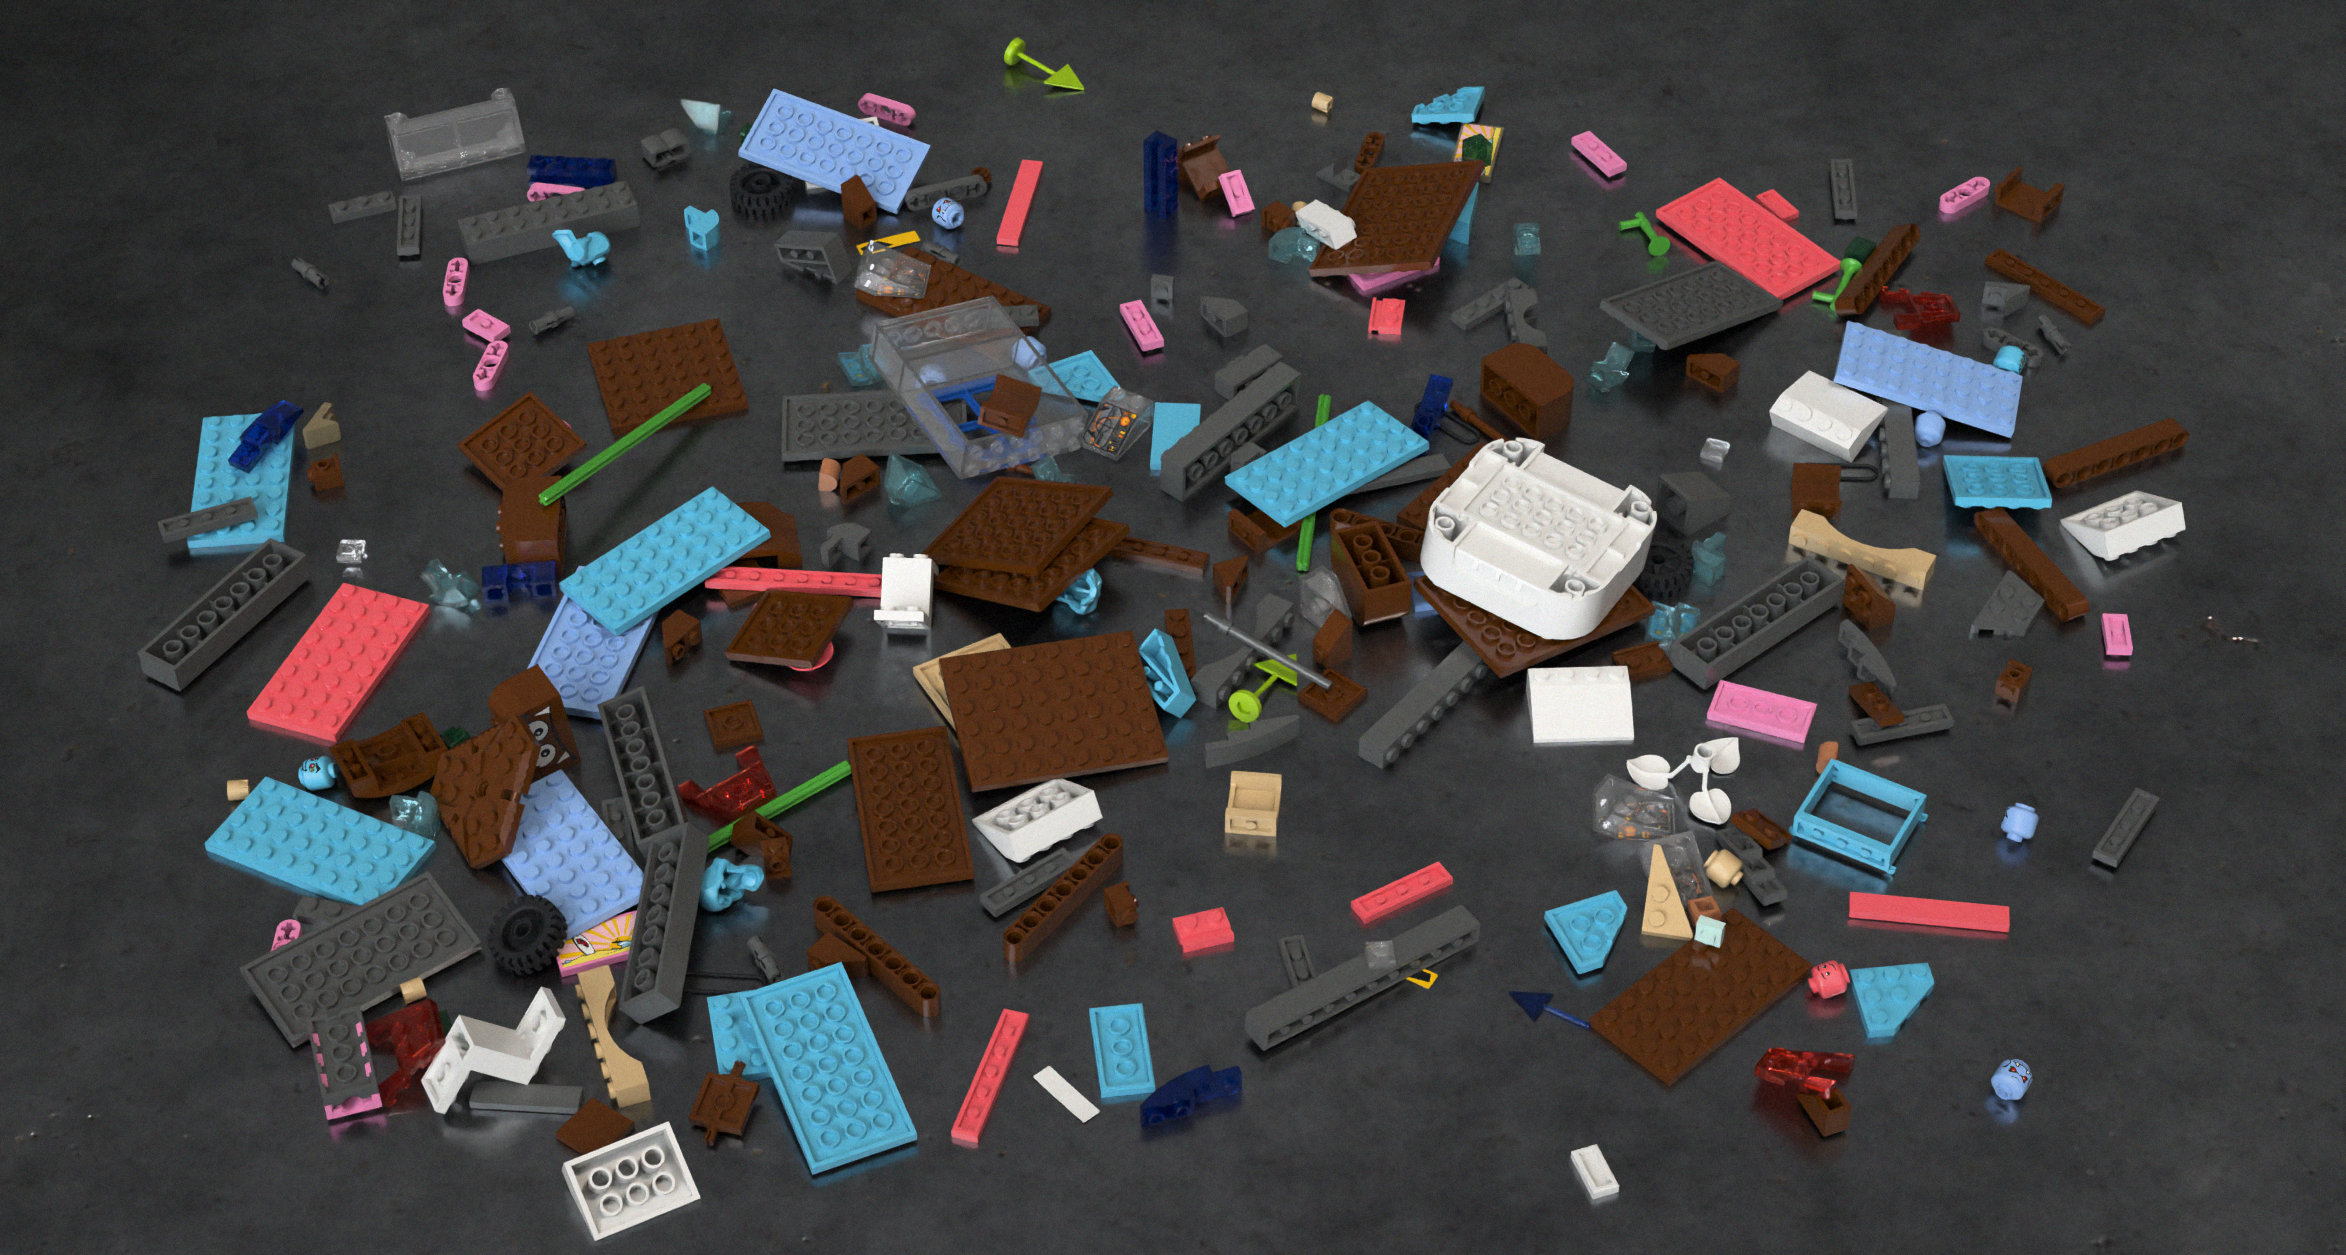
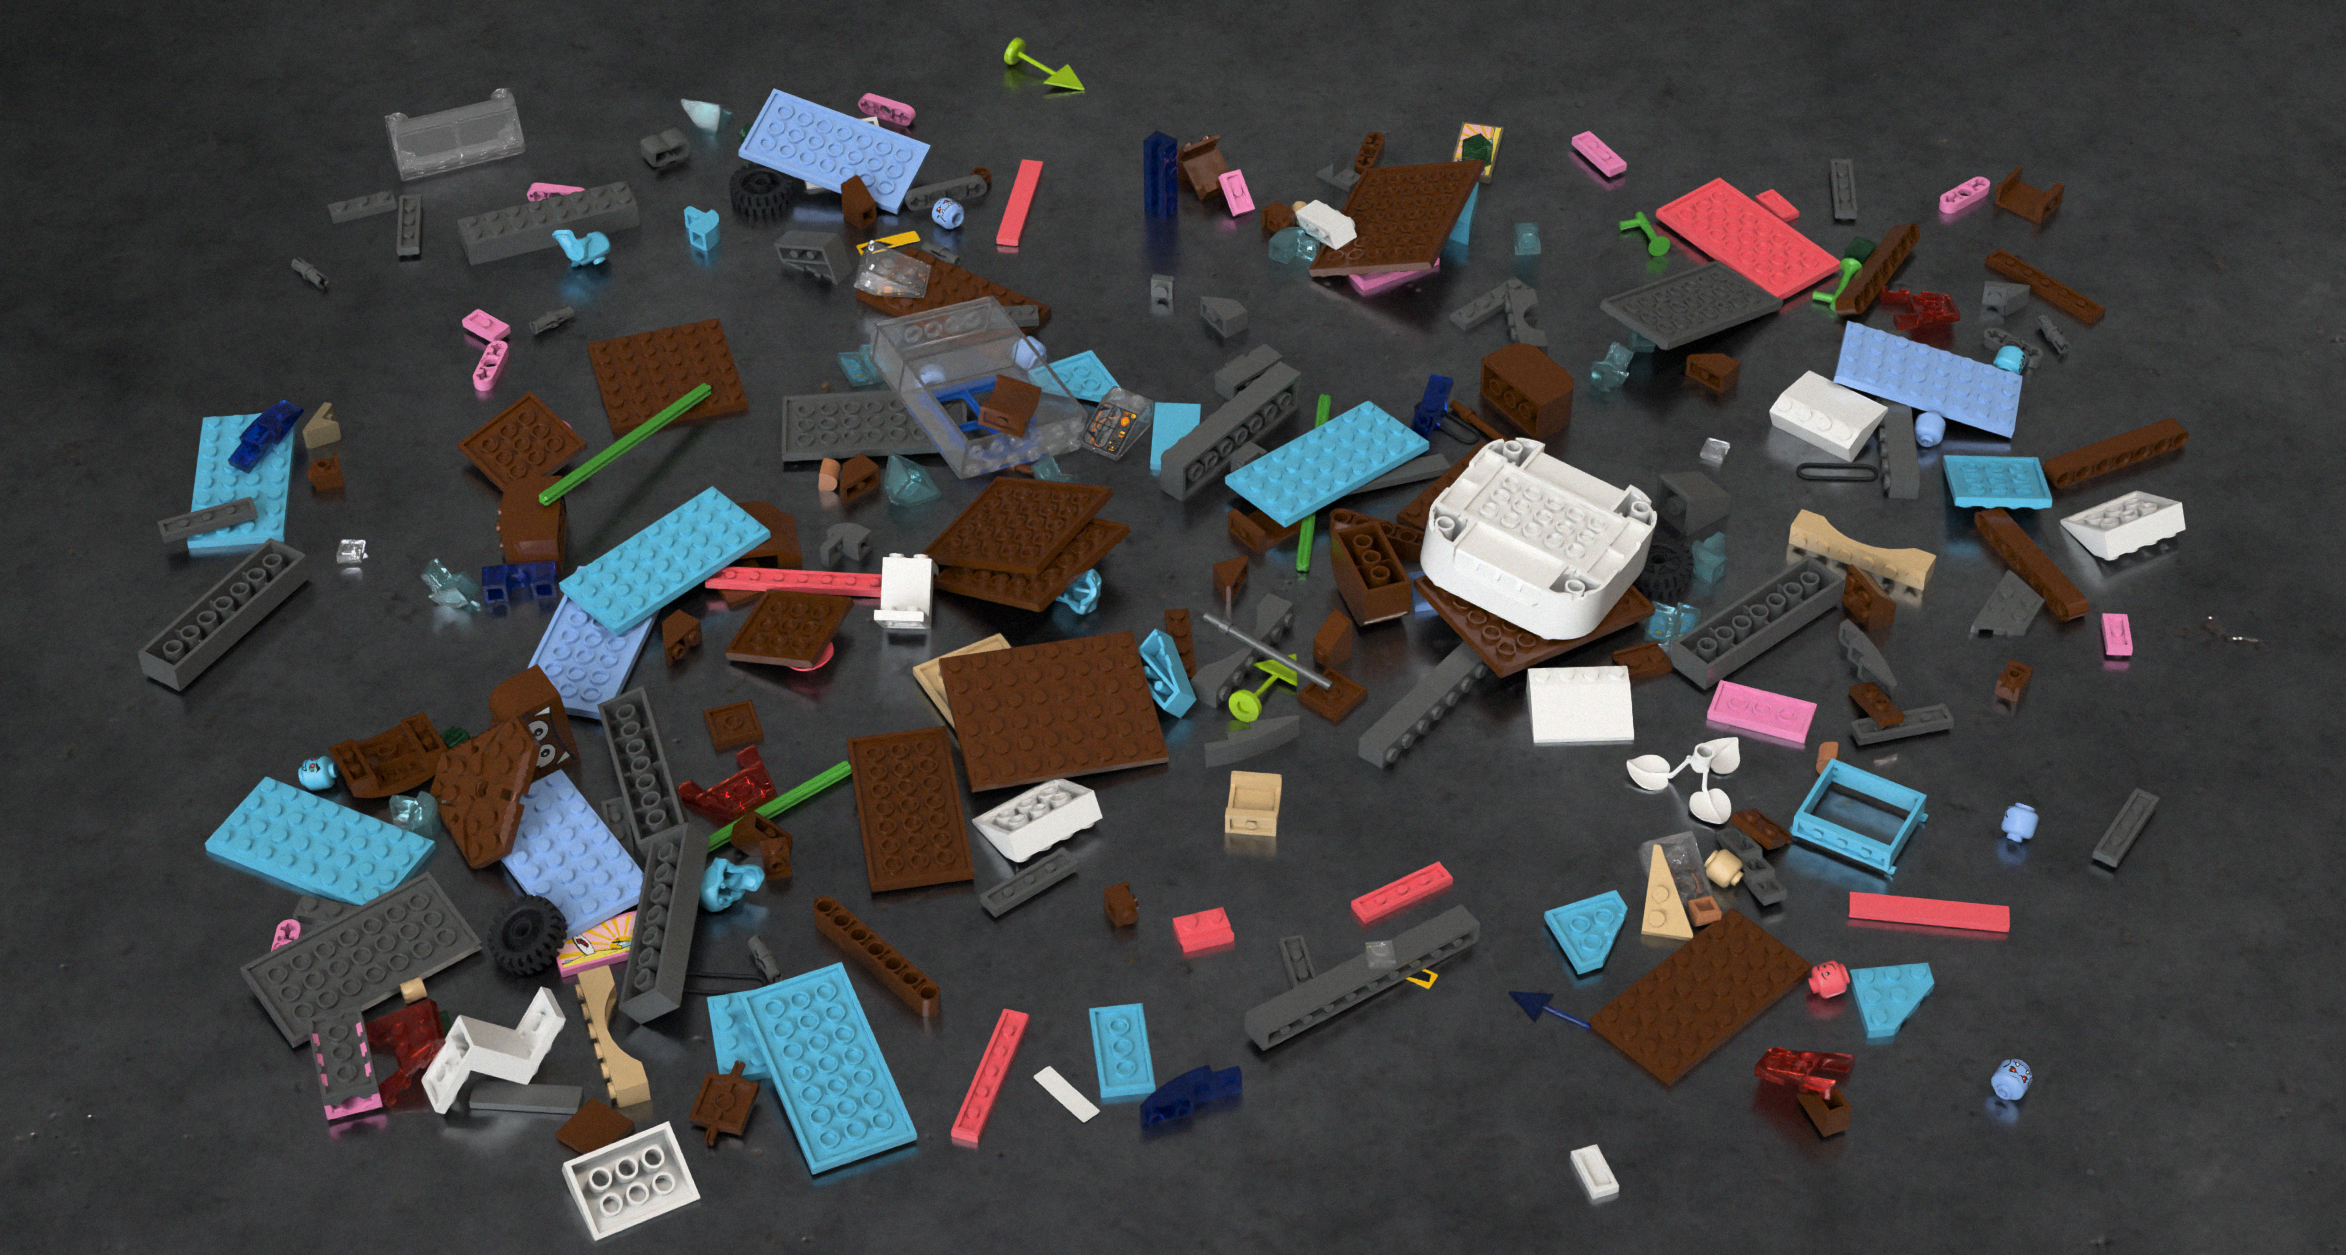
(238, 789): tan hose -> none
(338, 662): coral plate -> none
(454, 275): bright pink beam -> none
(572, 171): clear blue brick -> none
(832, 950): reddish brown slope -> none
(1062, 897): reddish brown beam -> none
(1141, 325): bright pink plate -> none
(1161, 555): reddish brown tile -> none
(1321, 595): clear slope -> none
(1322, 102): tan hose -> none
(1386, 316): coral plate -> none
(1457, 108): medium azure plate -> none
(1631, 811): clear slope -> none
(1710, 931): light aqua plate -> none
(1816, 489): reddish brown panel -> none

